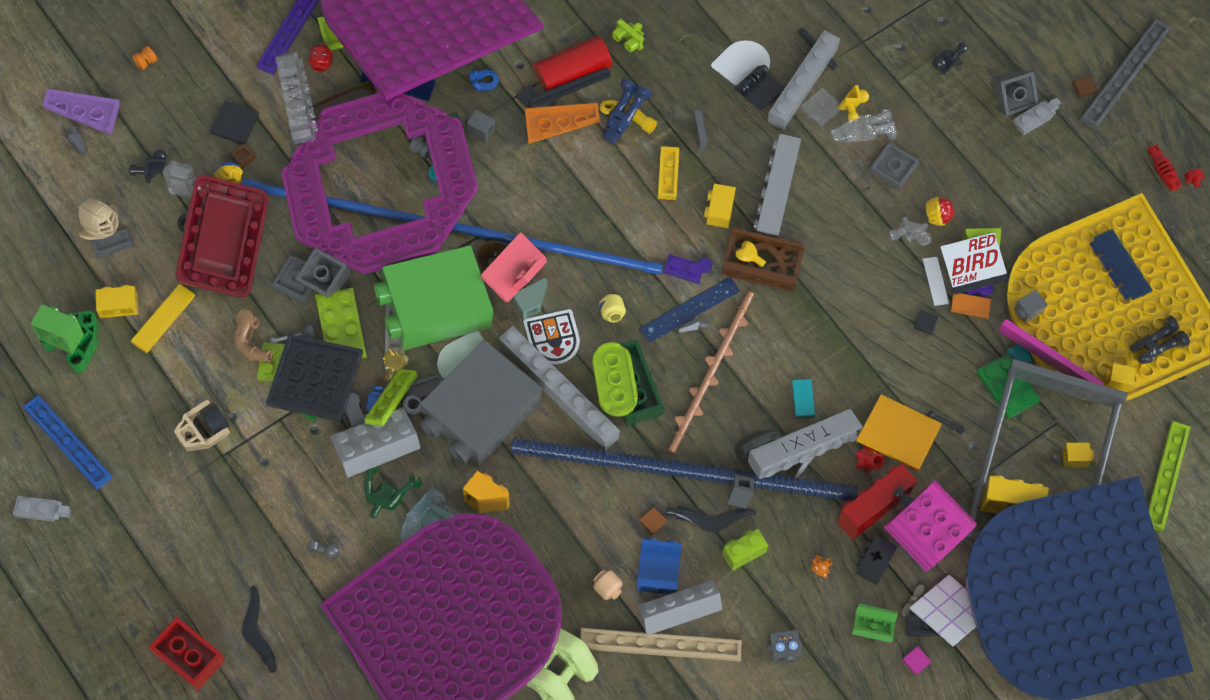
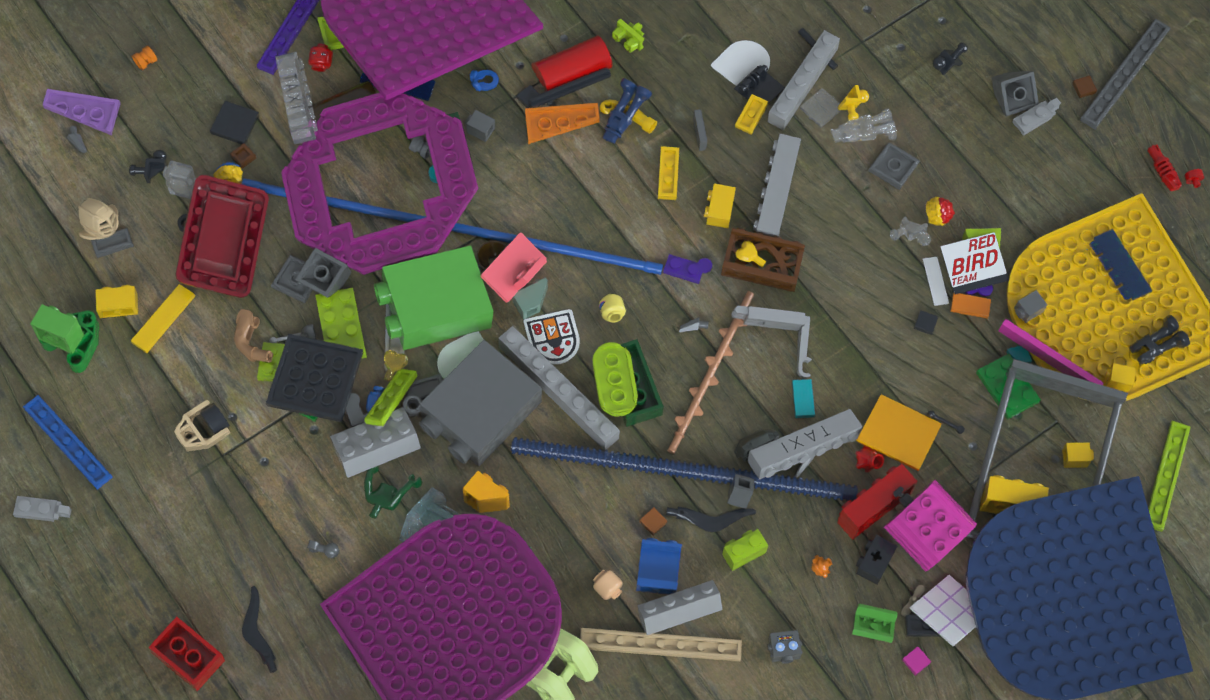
(689, 310): dark blue sticker -> none
(751, 114): none -> yellow plate
(781, 320): none -> light grey hinge

